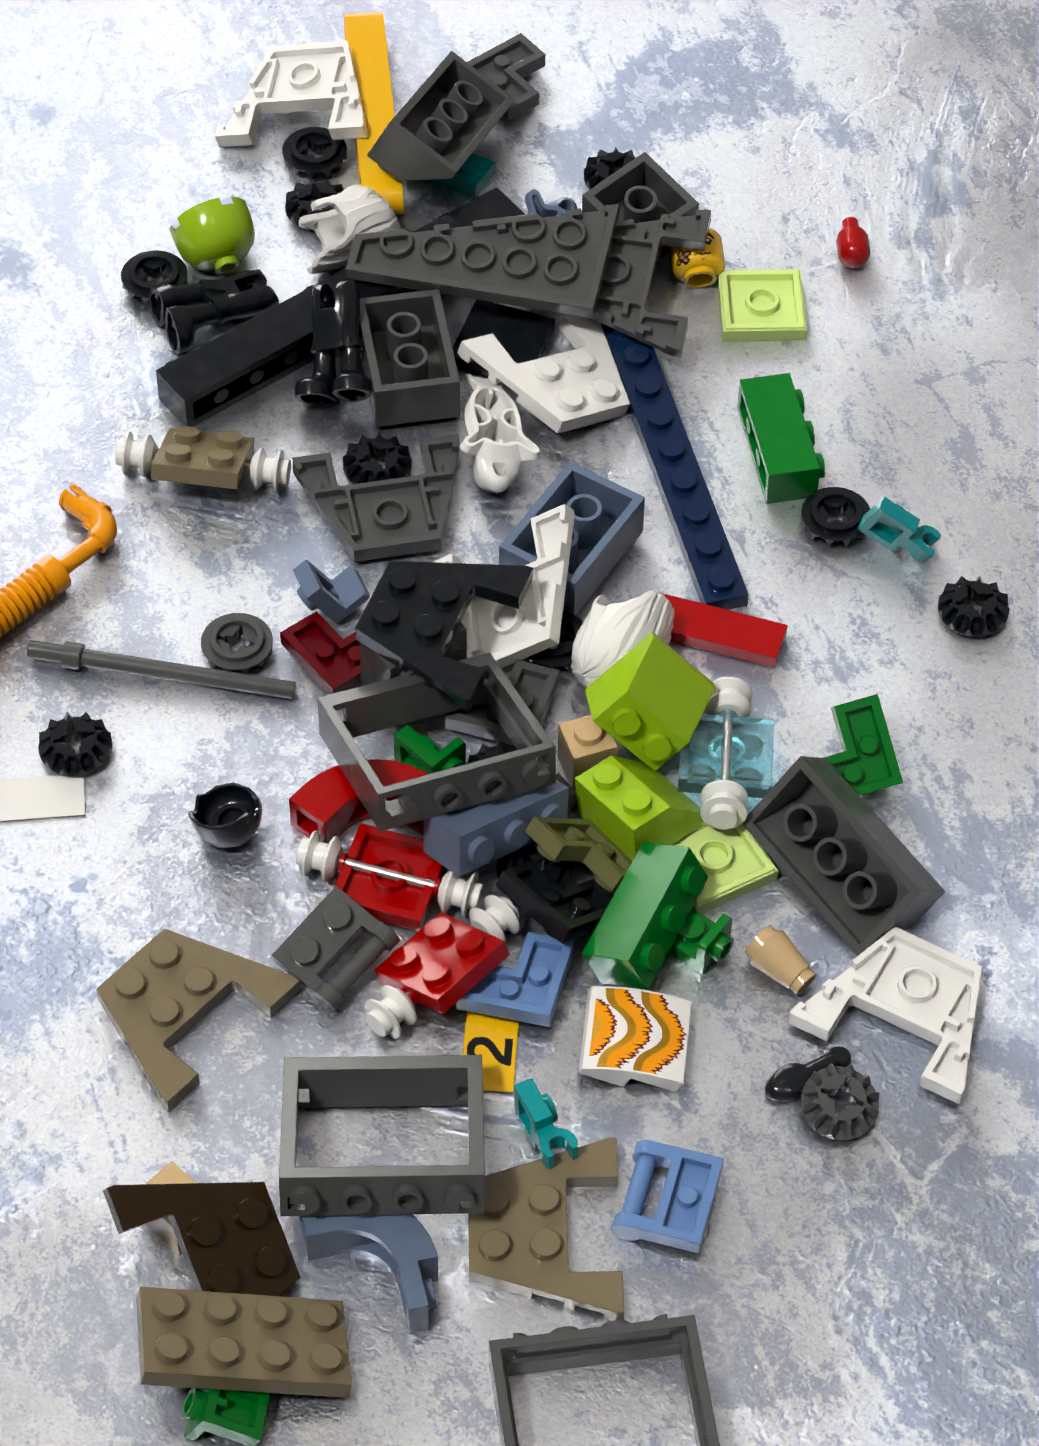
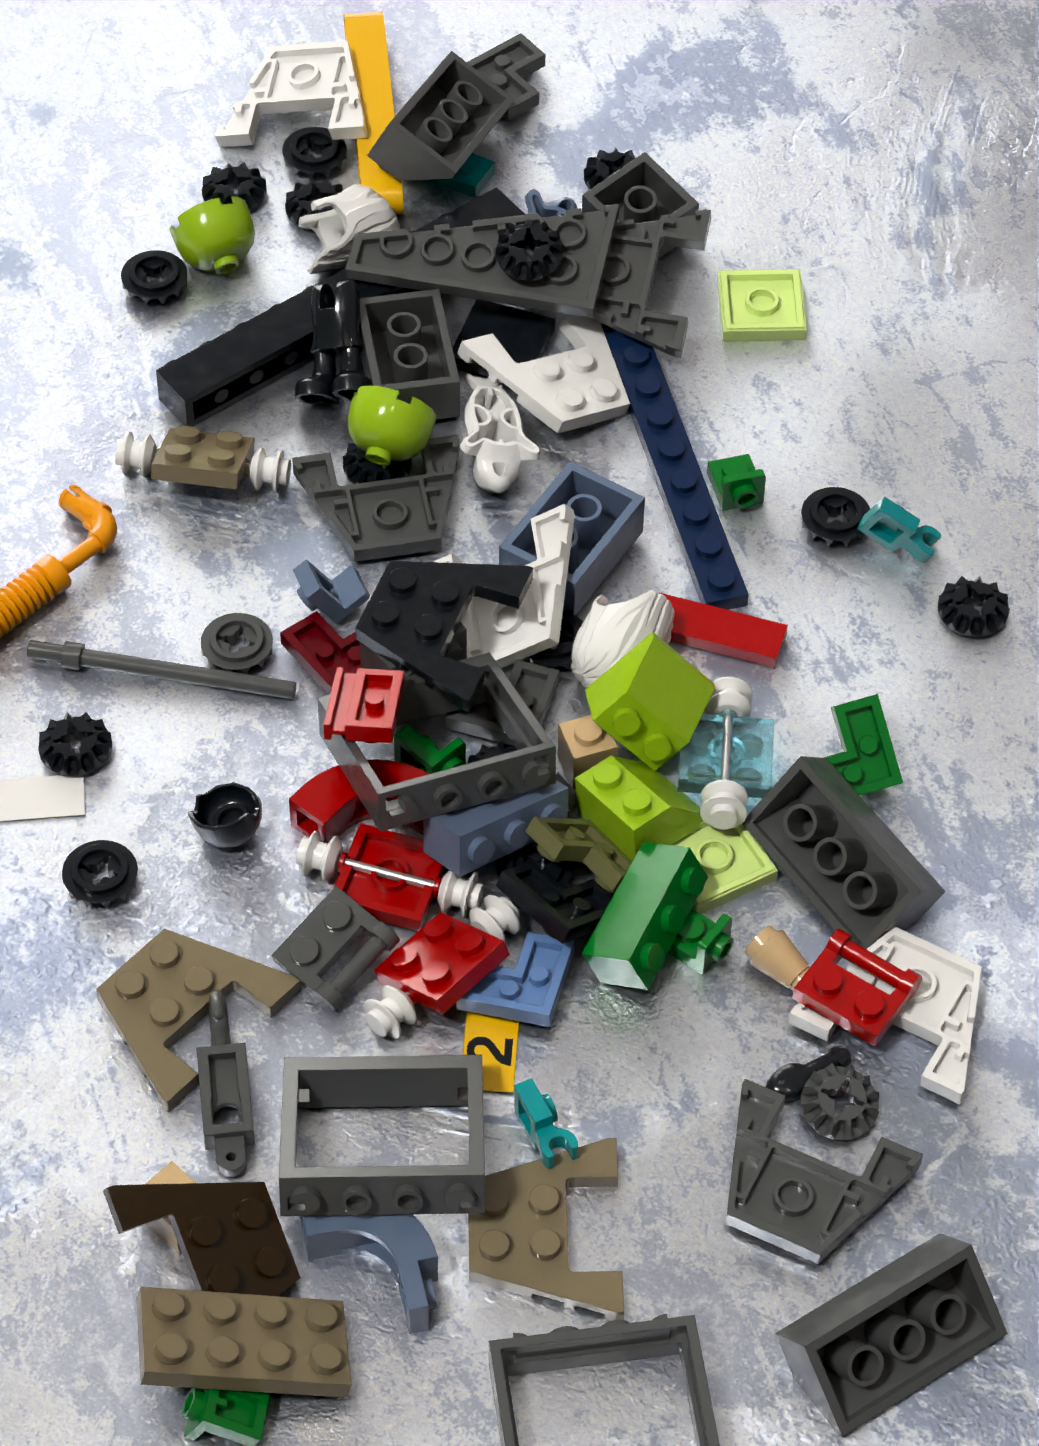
(89, 860): none -> black gear
(221, 301): black piece -> none
(223, 1084): none -> dark grey piece
(251, 185): none -> black gear
(364, 705): none -> plate
(387, 426): none -> lime cylinder
(546, 256): none -> black gear
(635, 1037): slope -> none
(684, 1198): medium blue plate -> none
(699, 267): yellow head -> none
(736, 482): none -> green bracket
(779, 437): green brick -> none
(797, 1197): none -> dark grey wing
(849, 999): none -> red plate
(852, 244): red cylinder -> none
(892, 1332): none -> dark grey slope

